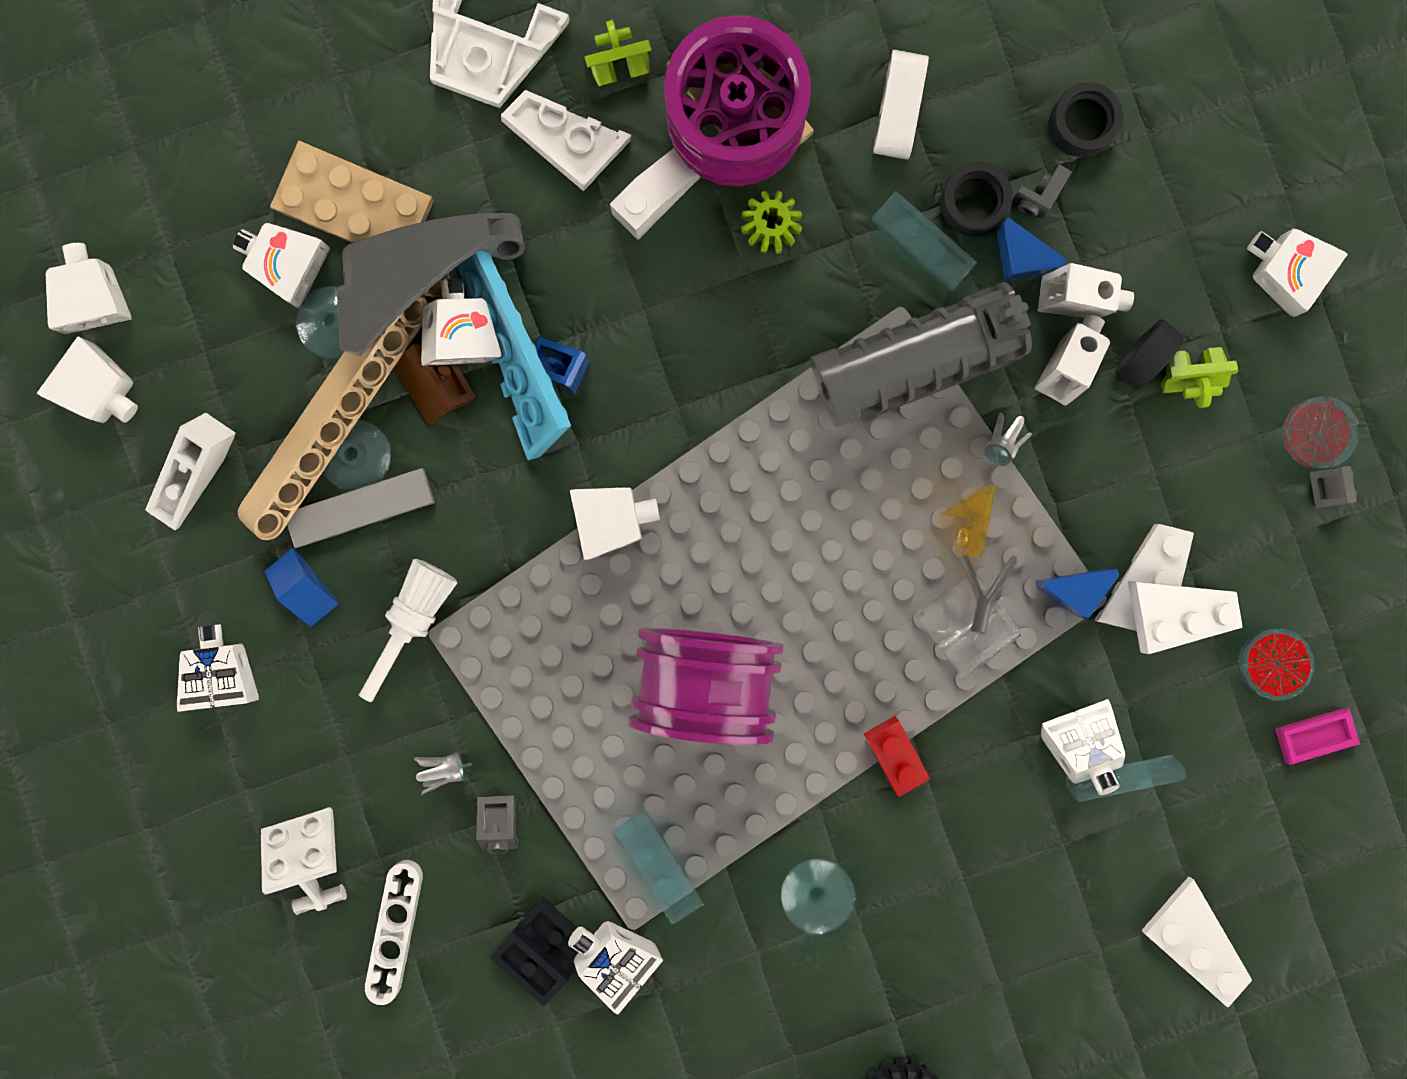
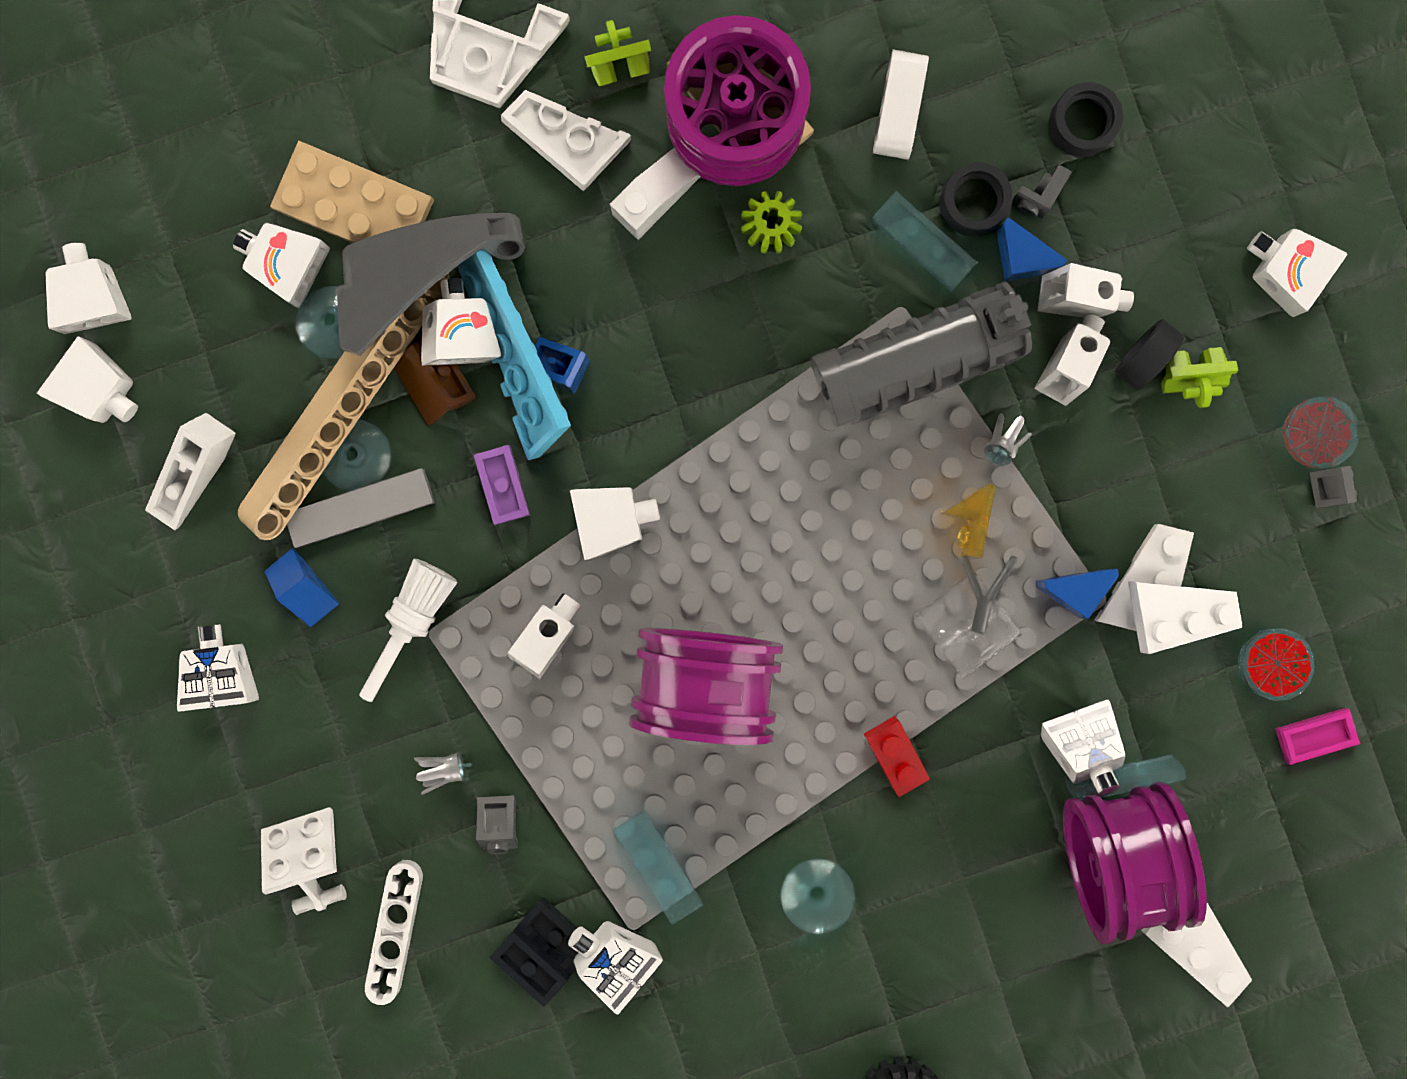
(502, 485): none -> medium lavender plate
(536, 651): none -> white torso
(1134, 862): none -> magenta wheel

